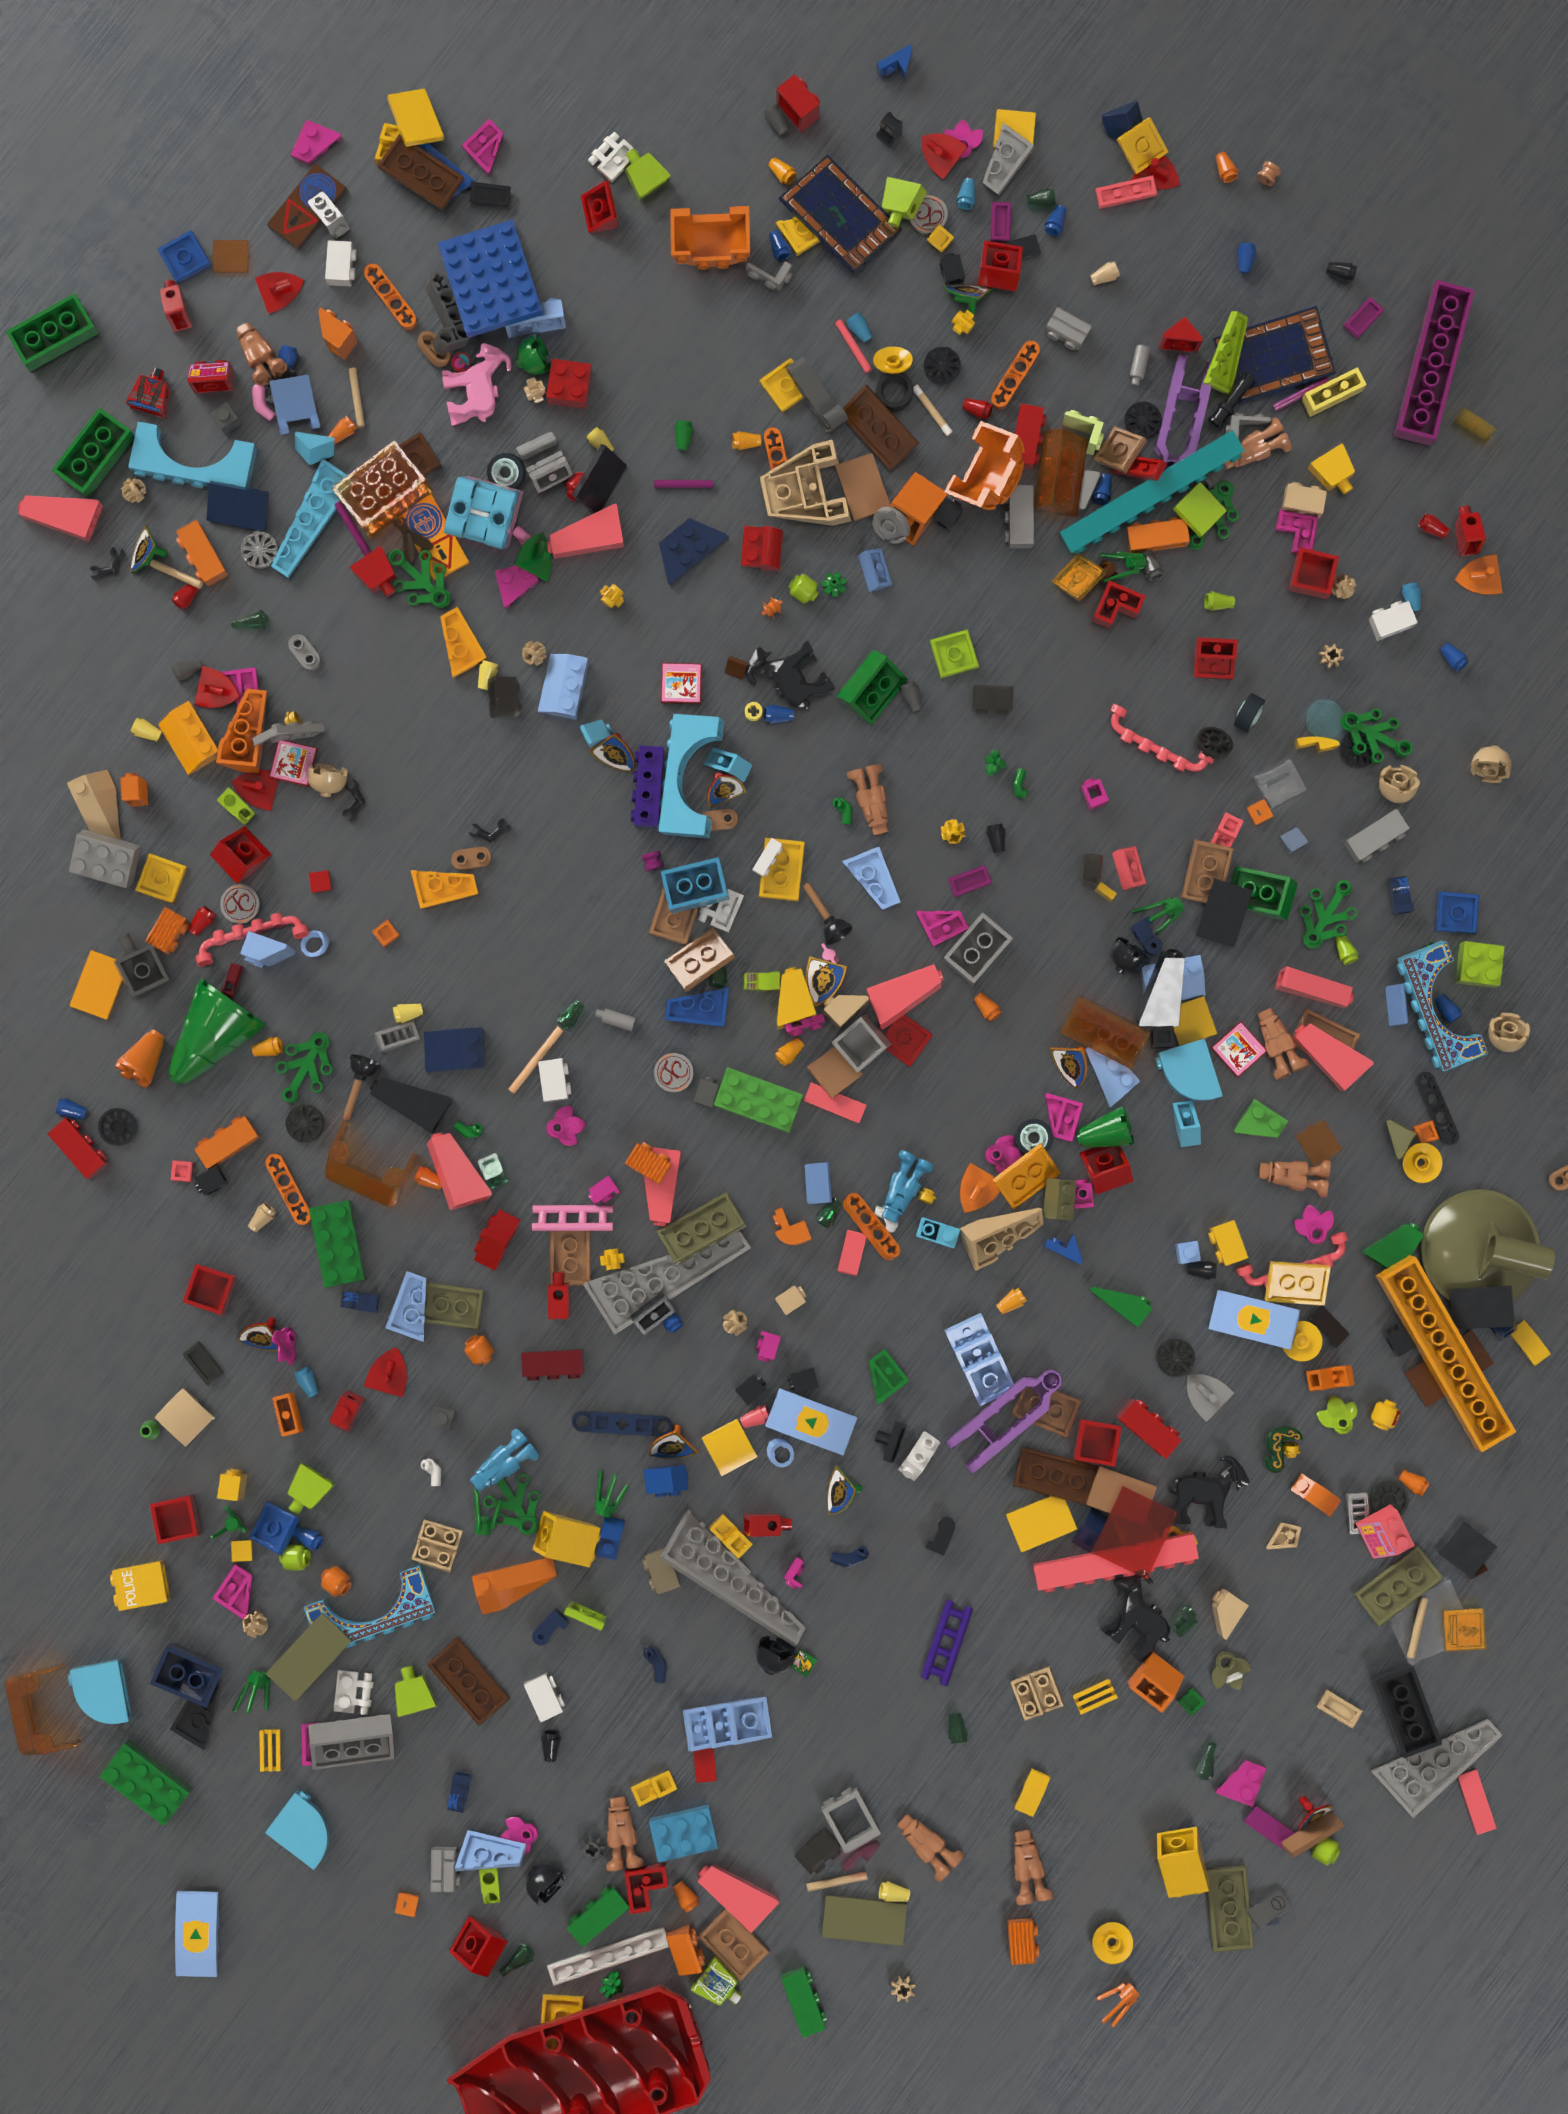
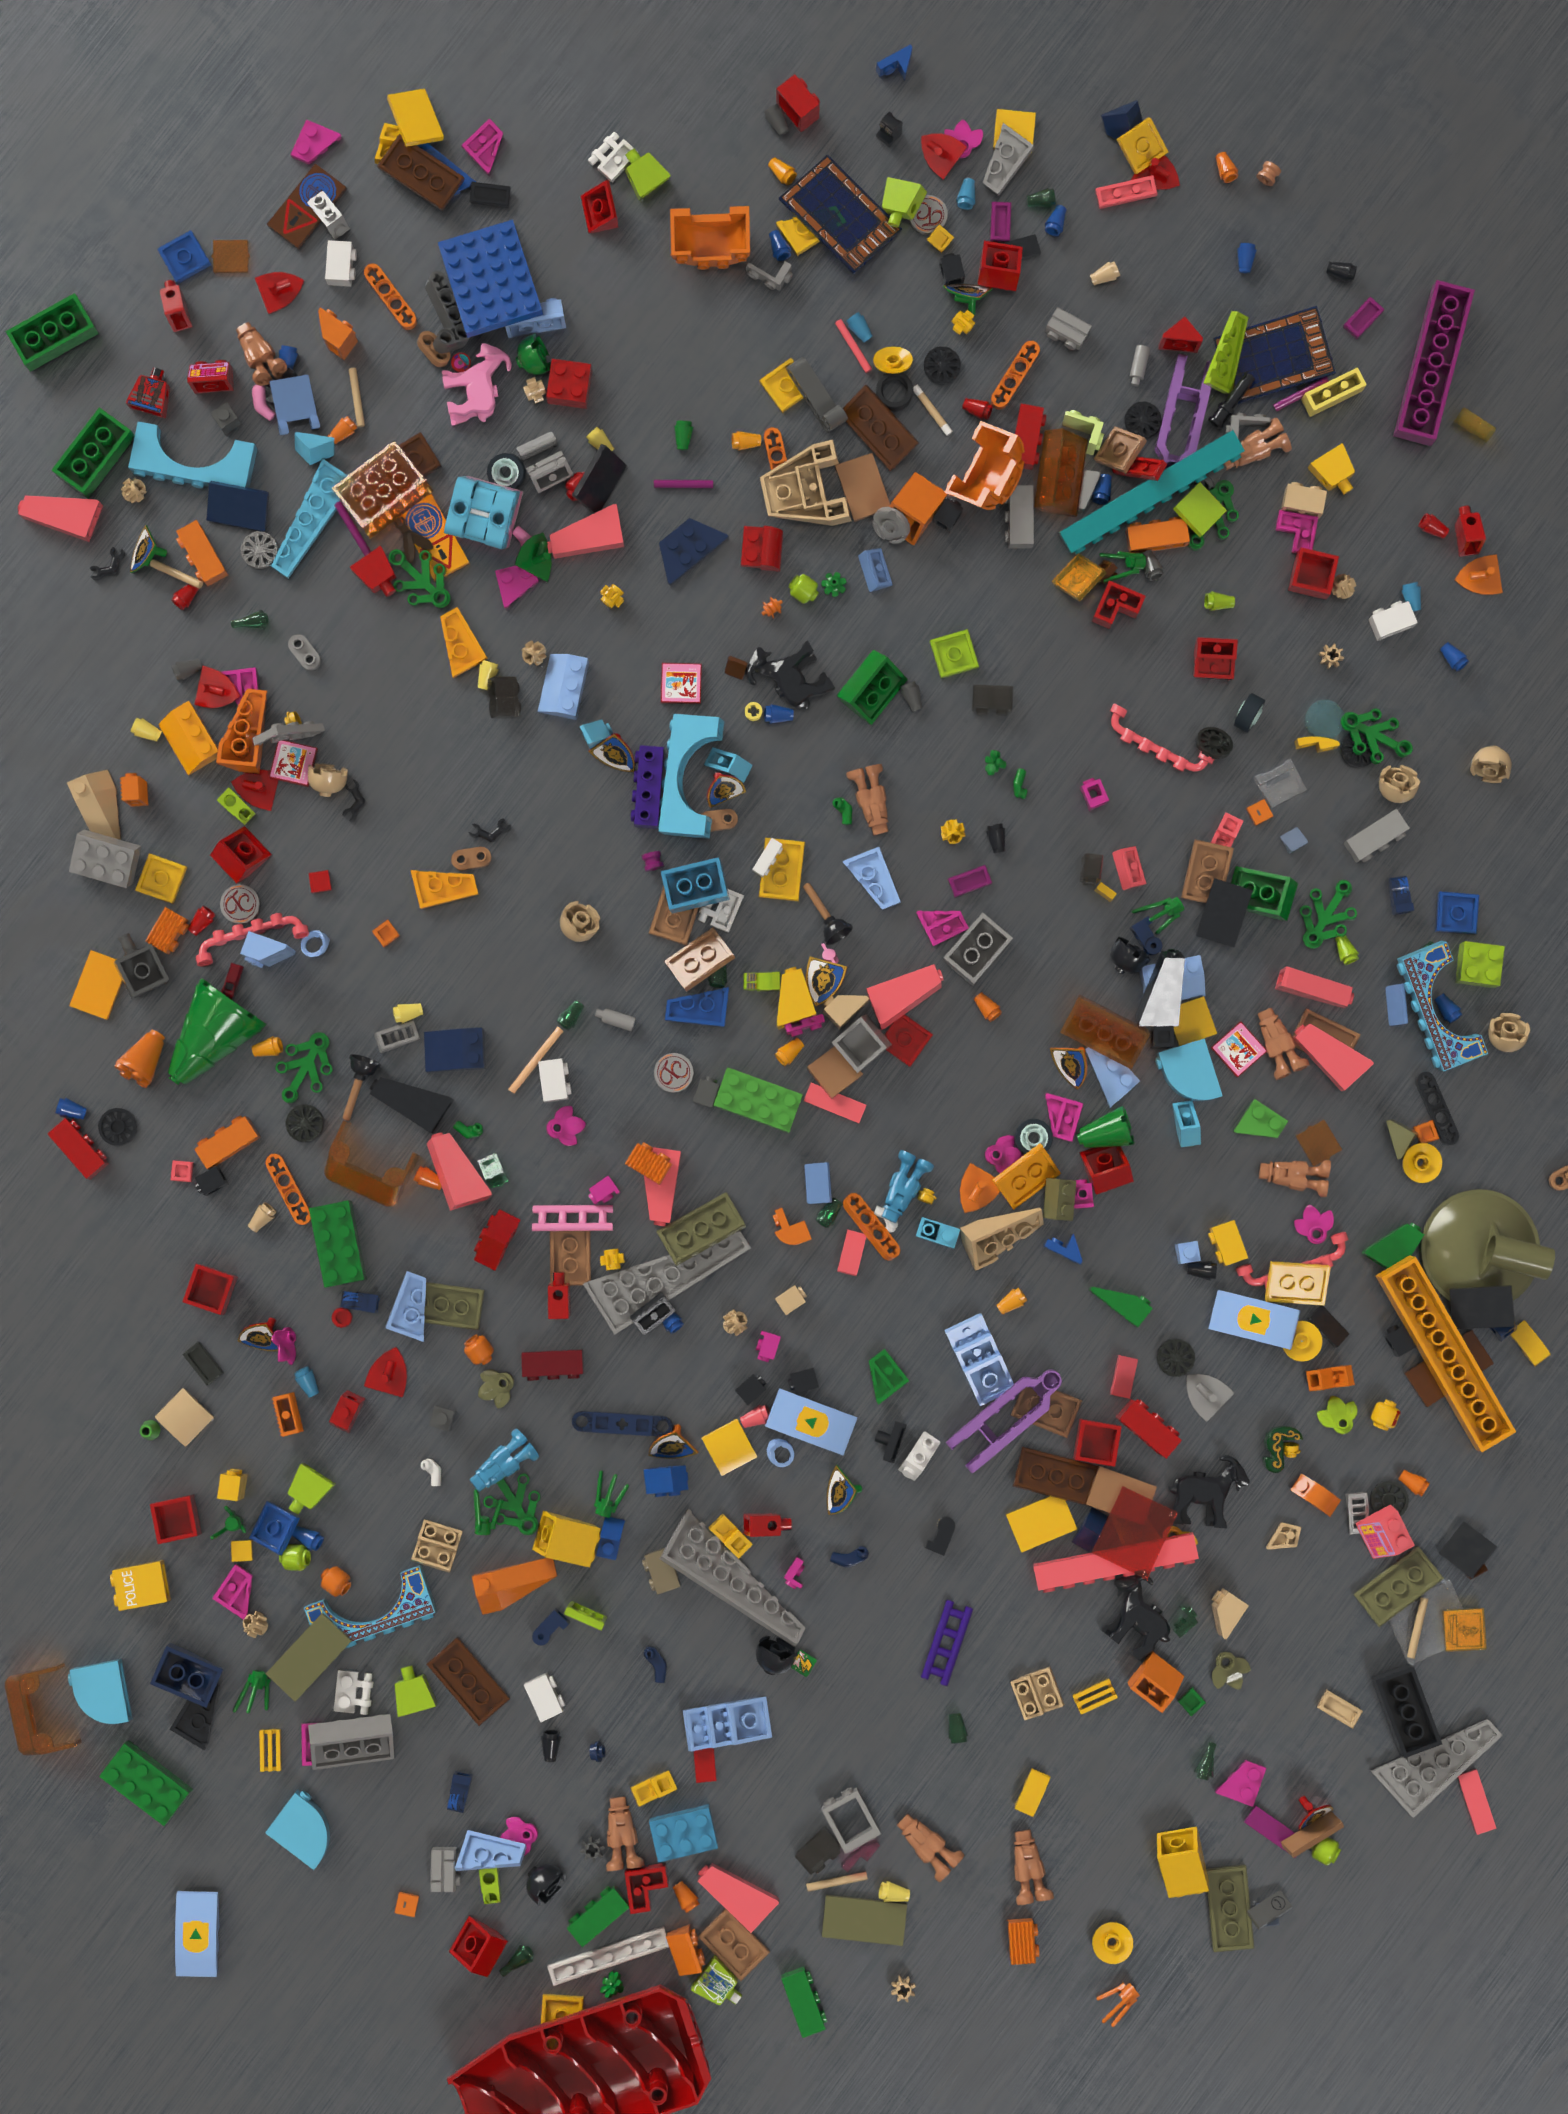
(342, 1317): none -> red tile
(494, 1389): none -> olive plate
(579, 922): none -> tan cylinder
(597, 1751): none -> dark blue plate
(1123, 1376): none -> coral slope

